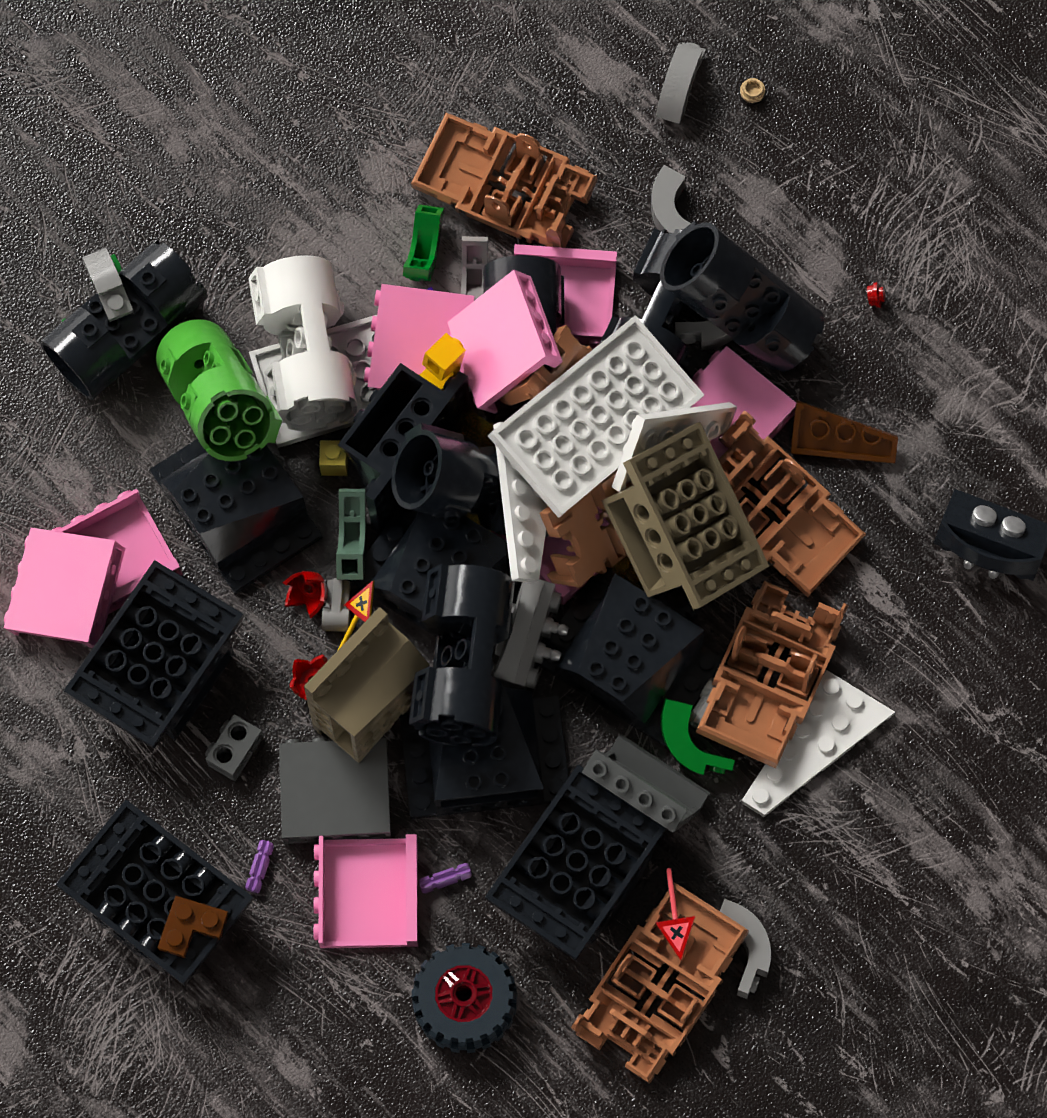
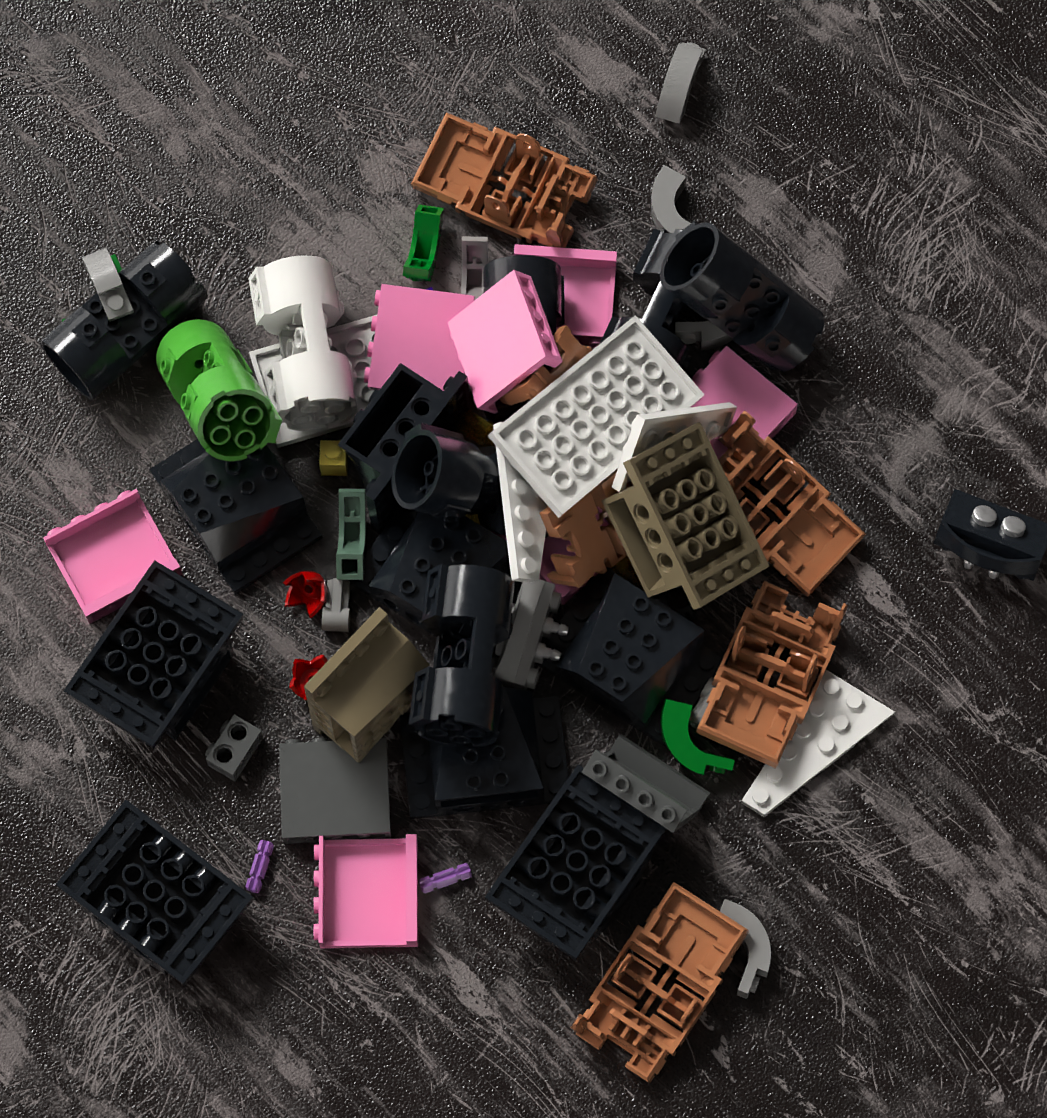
(64, 586): bright pink panel -> none
(185, 919): reddish brown plate -> none
(361, 606): piece -> none
(443, 360): yellow arch -> none
(470, 1022): black wheel -> none
(676, 930): piece -> none
(752, 90): tan plate -> none
(832, 435): reddish brown wing -> none
(875, 295): red plate -> none

